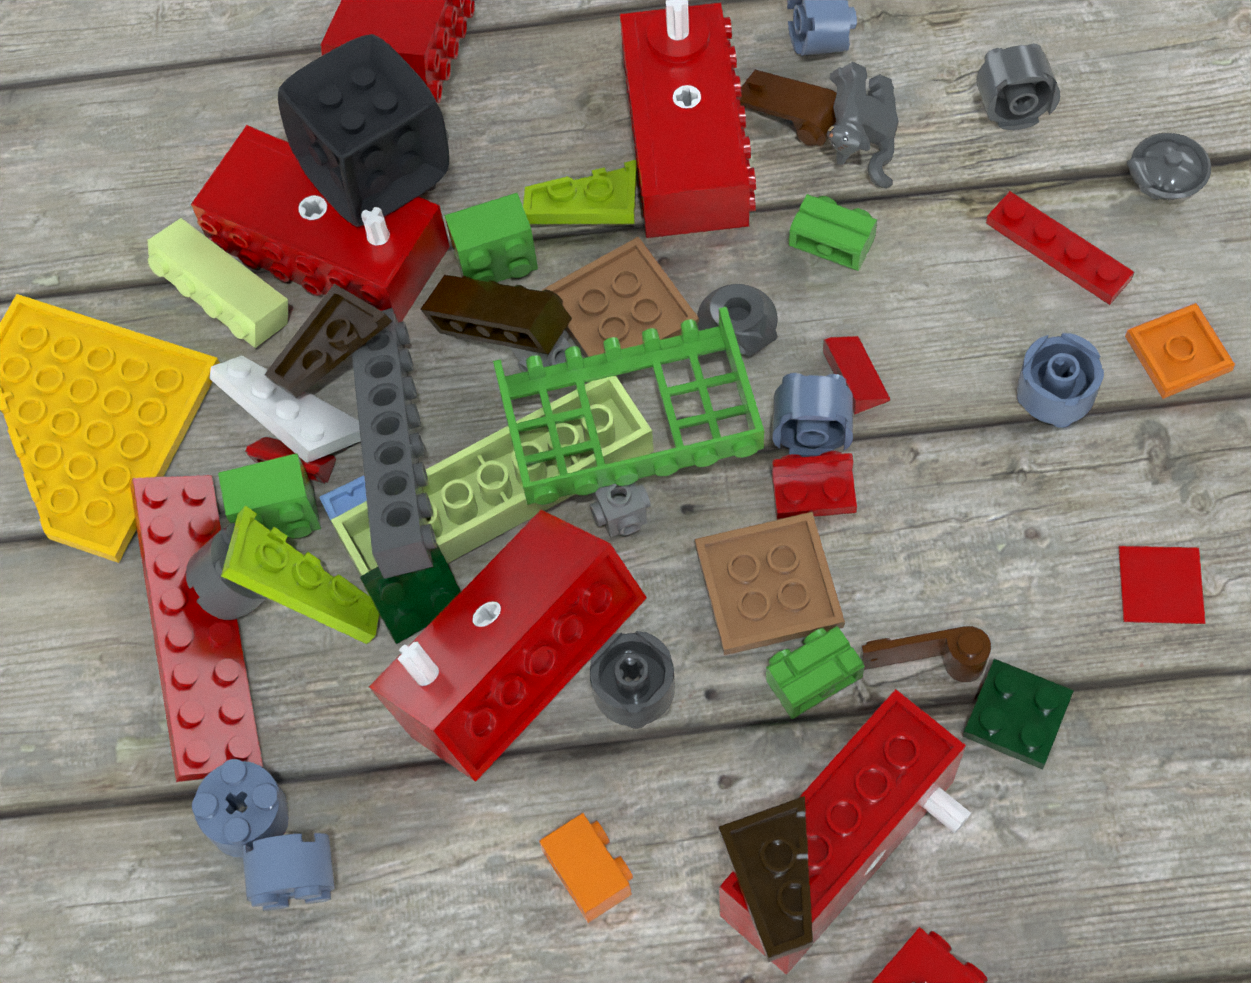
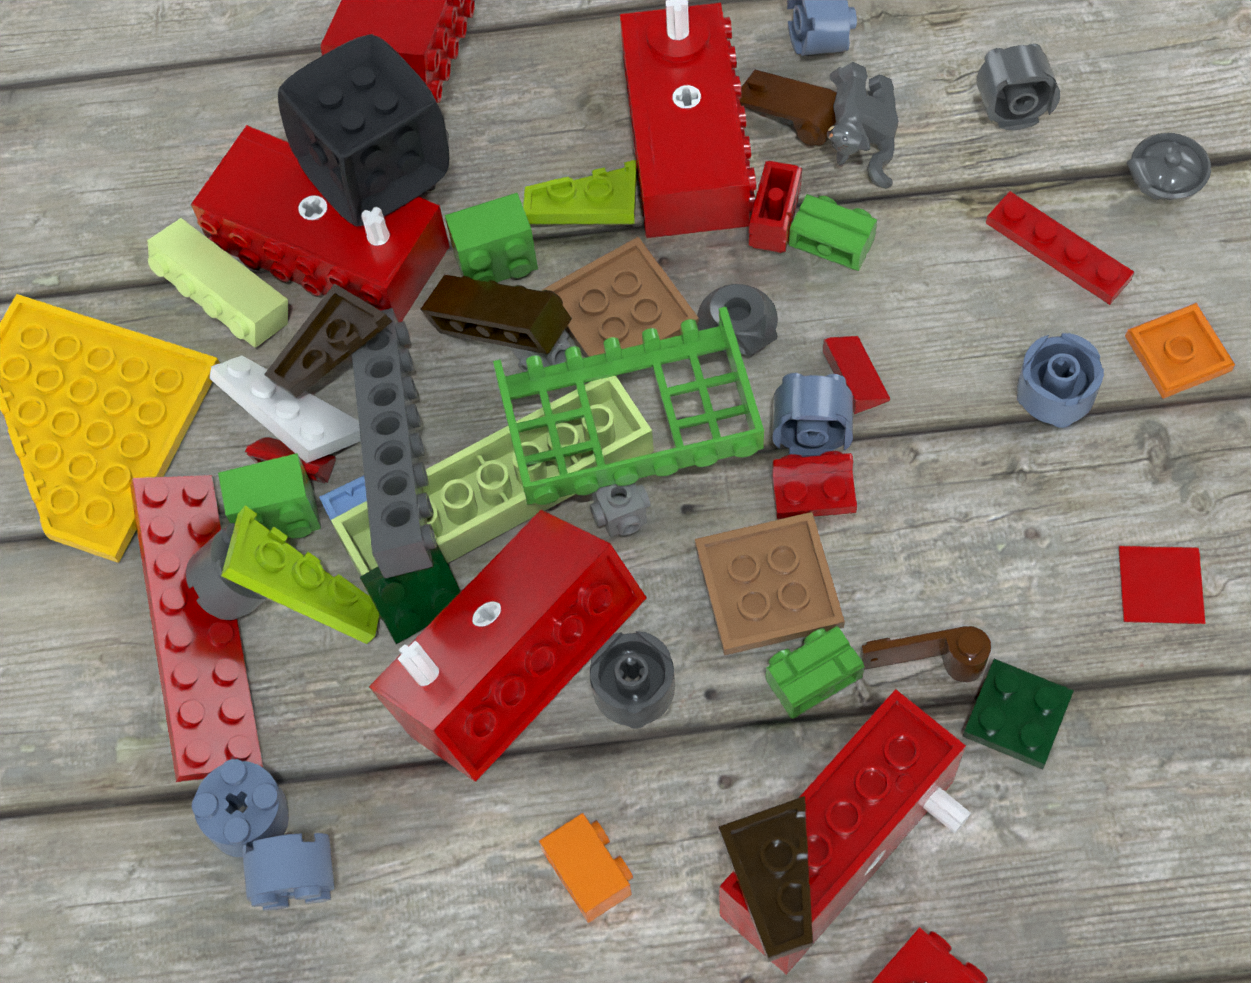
(775, 206): none -> red brick

